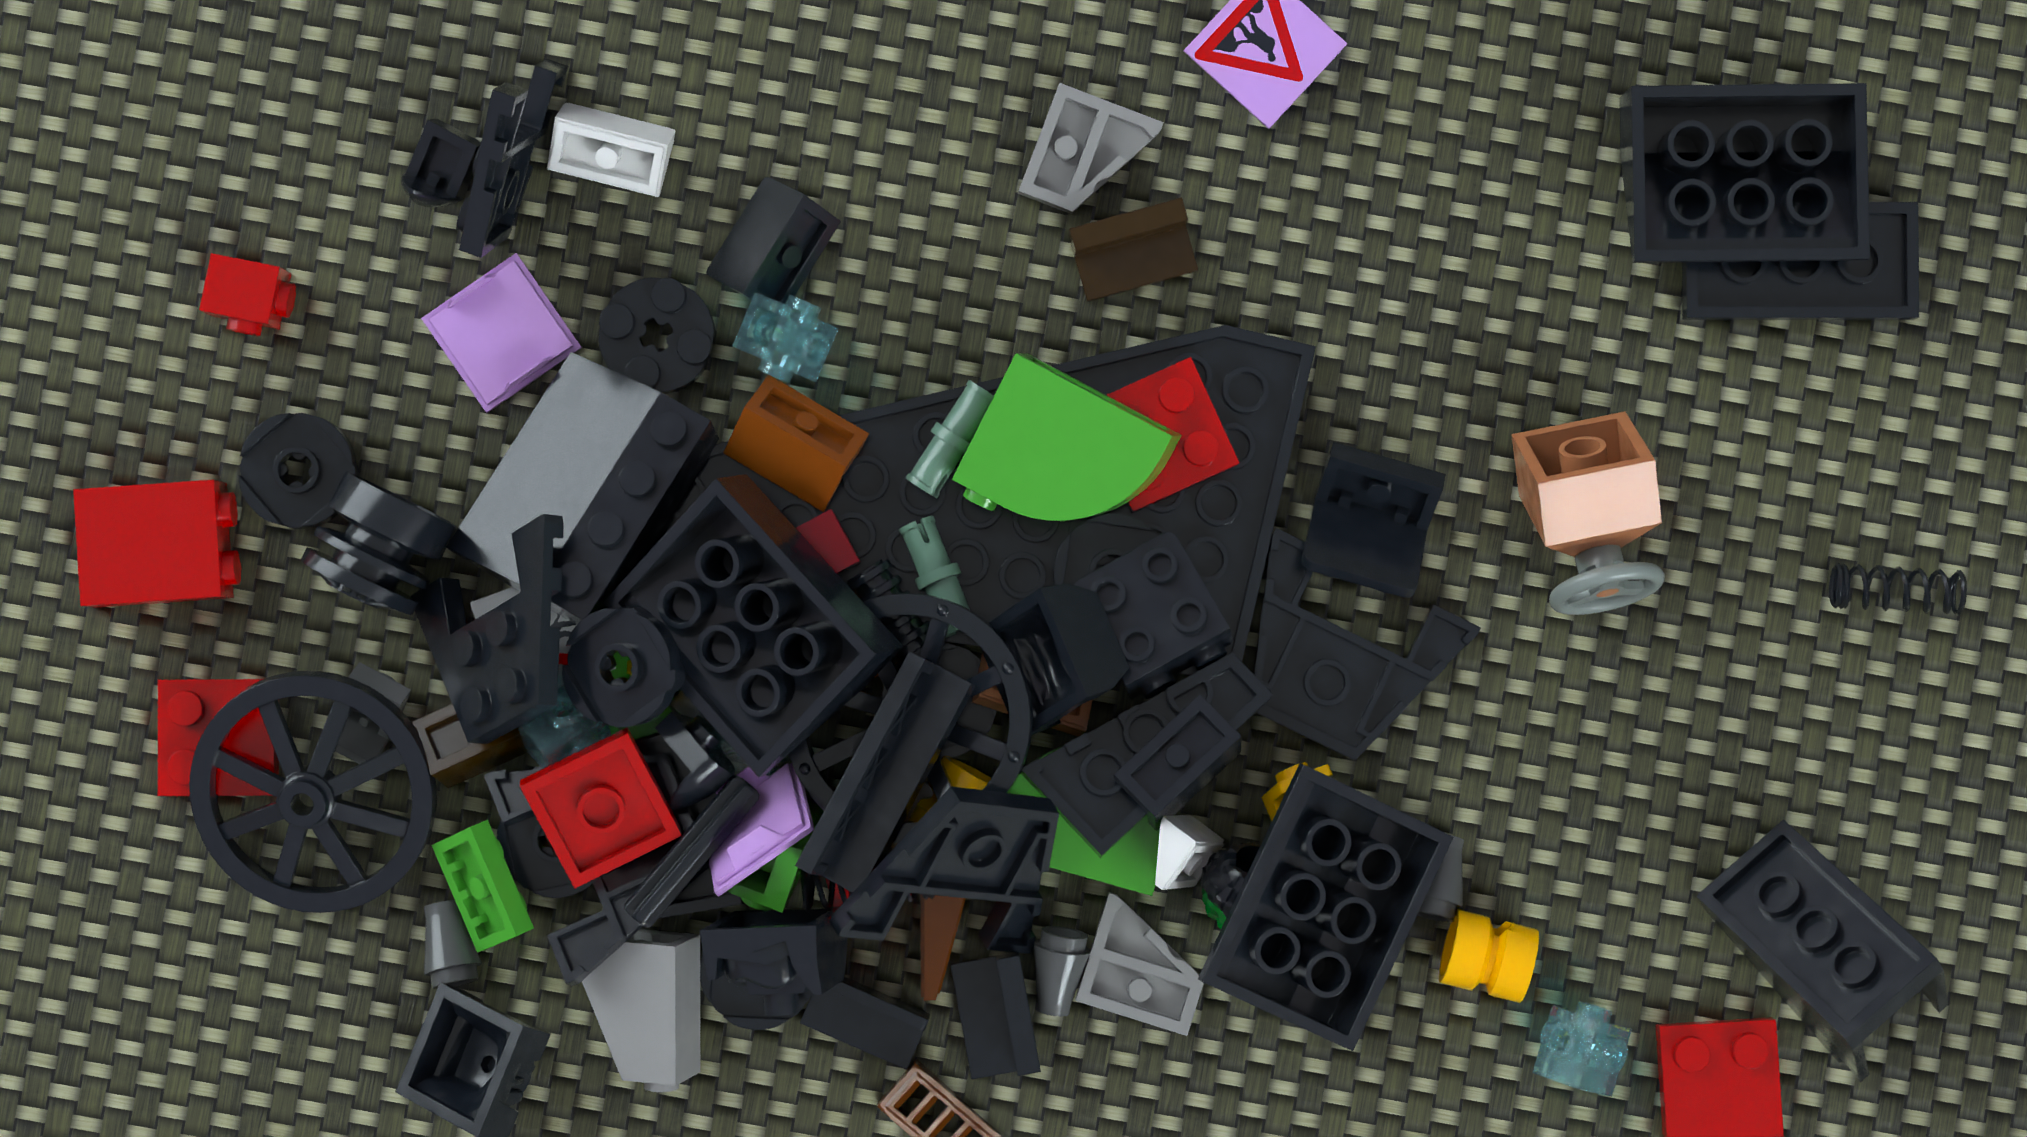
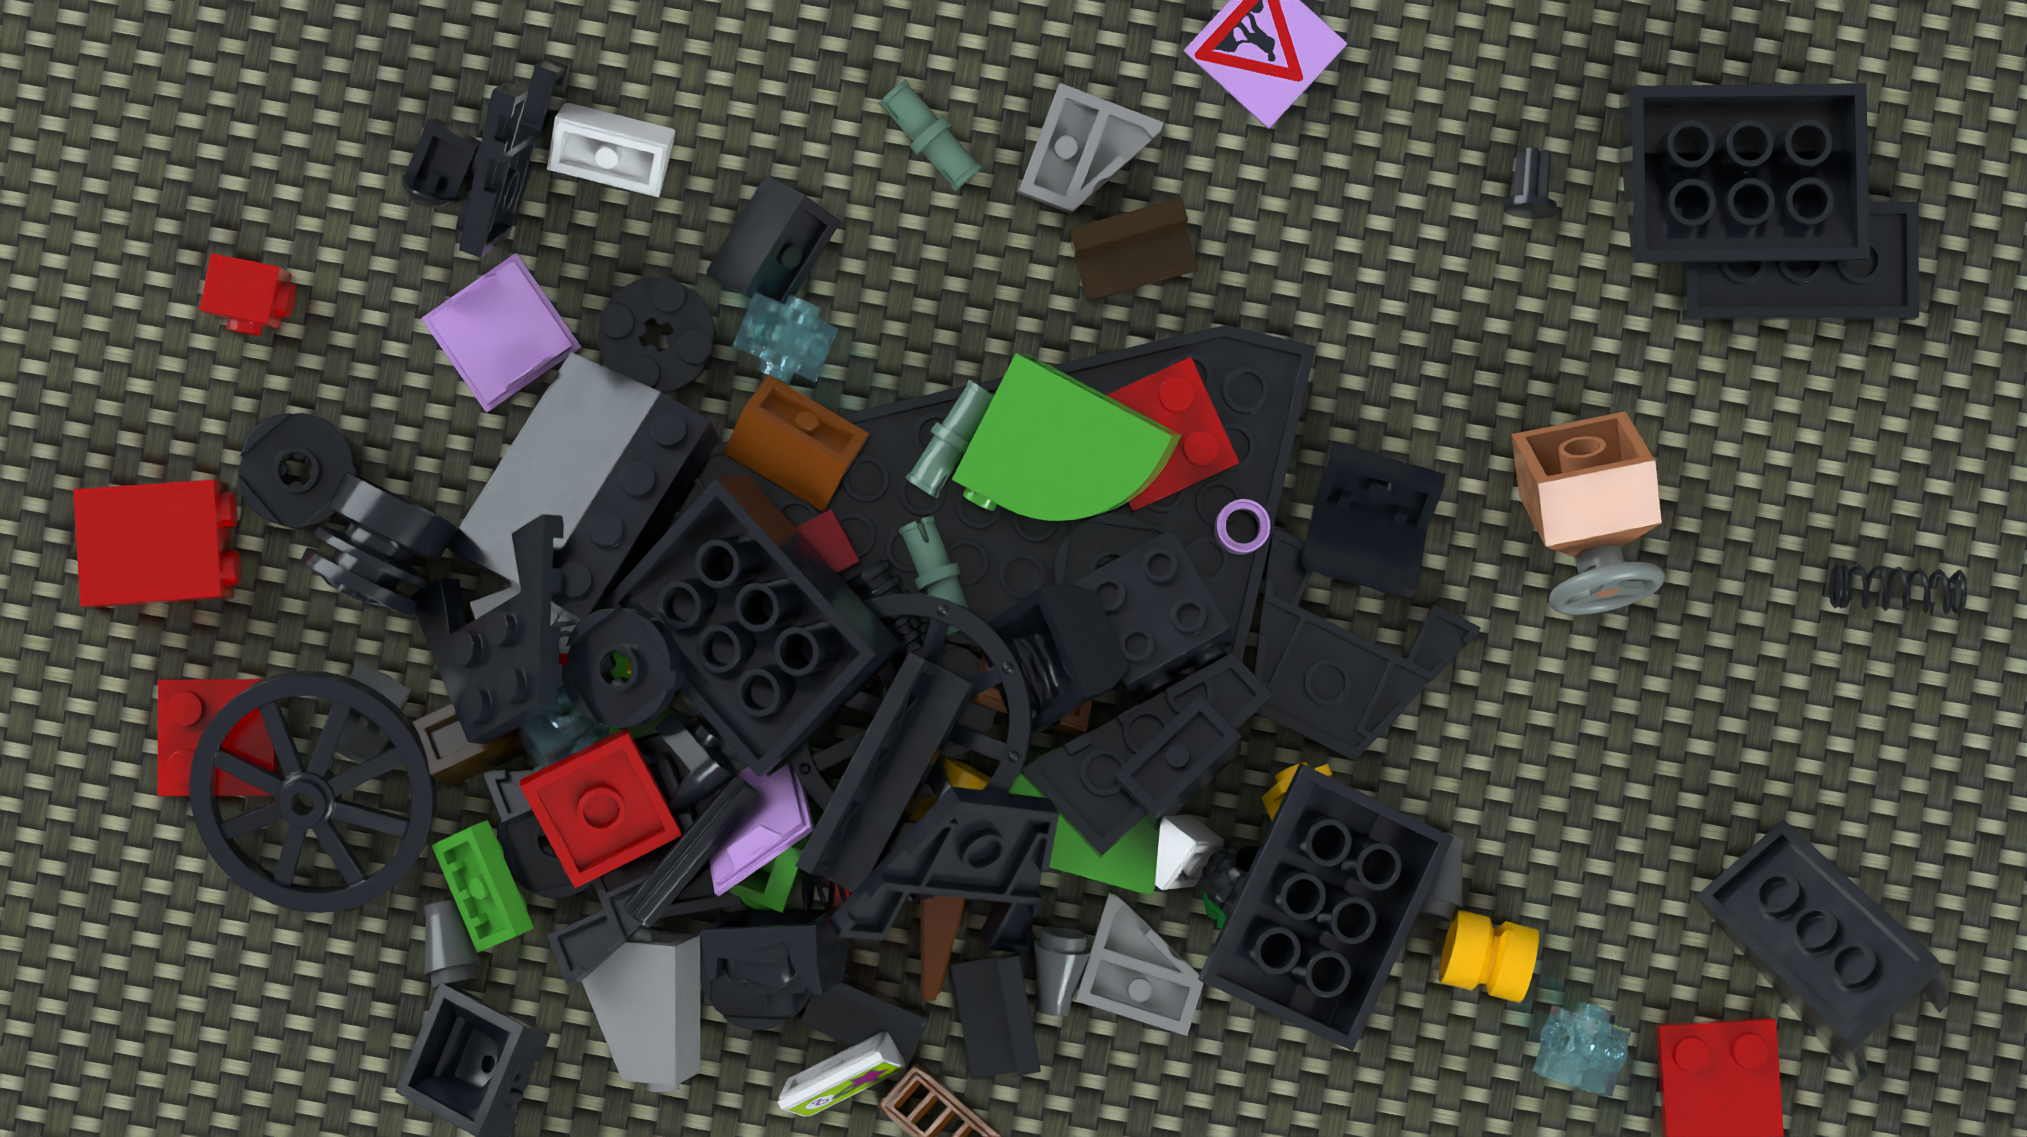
(842, 1076): none -> white slope
(930, 135): none -> sand green pin
(1256, 511): none -> lavender beam
(1531, 186): none -> black piece

